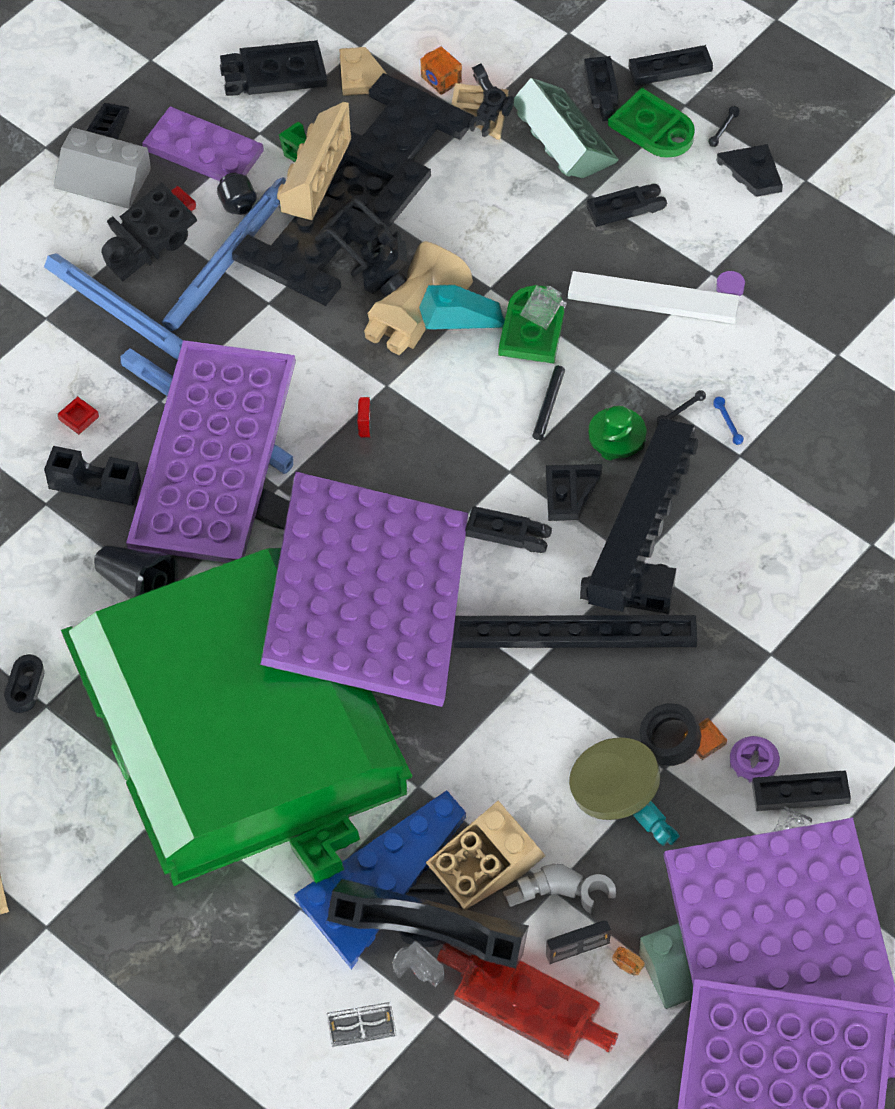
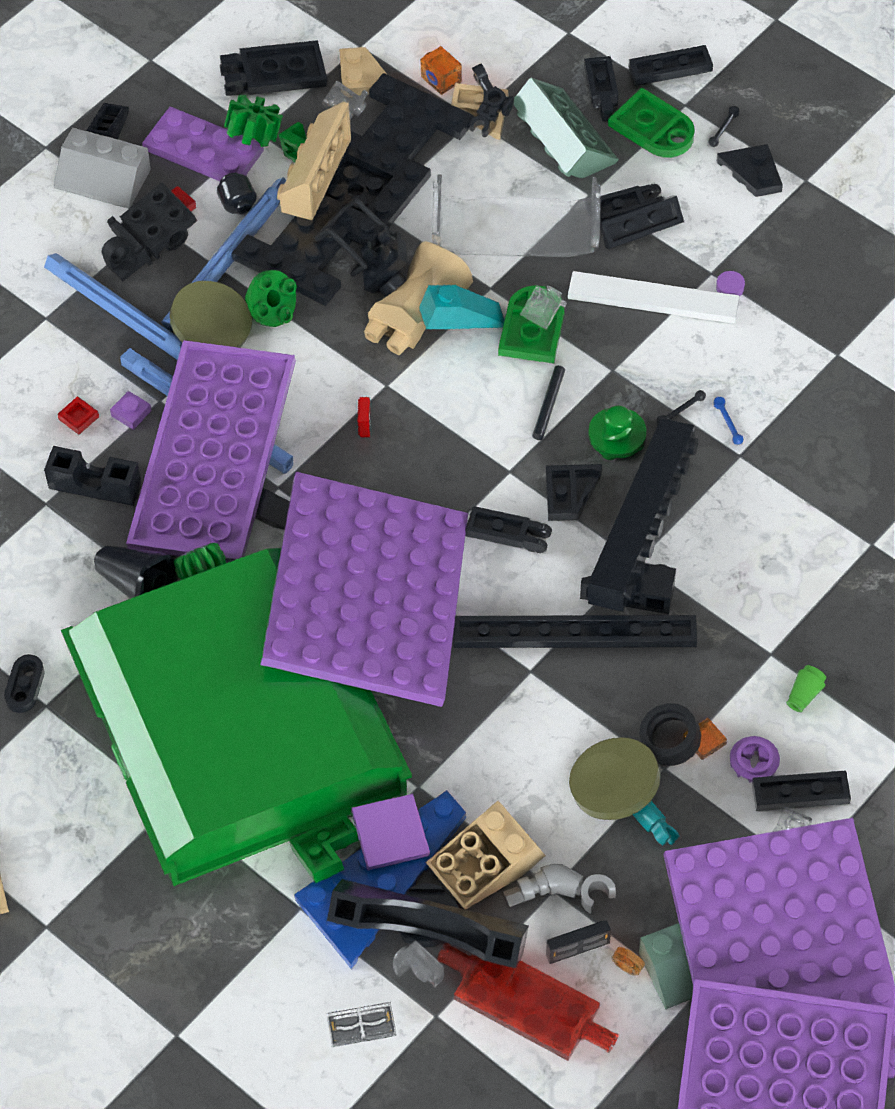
(130, 410): none -> medium lavender plate
(199, 560): none -> green gear
(210, 314): none -> olive piece
(253, 120): none -> green gear
(271, 298): none -> green plate
(340, 93): none -> clear bracket
(390, 832): none -> medium lavender tile
(516, 224): none -> clear piece
(641, 221): none -> black plate
(806, 687): none -> bright green cone

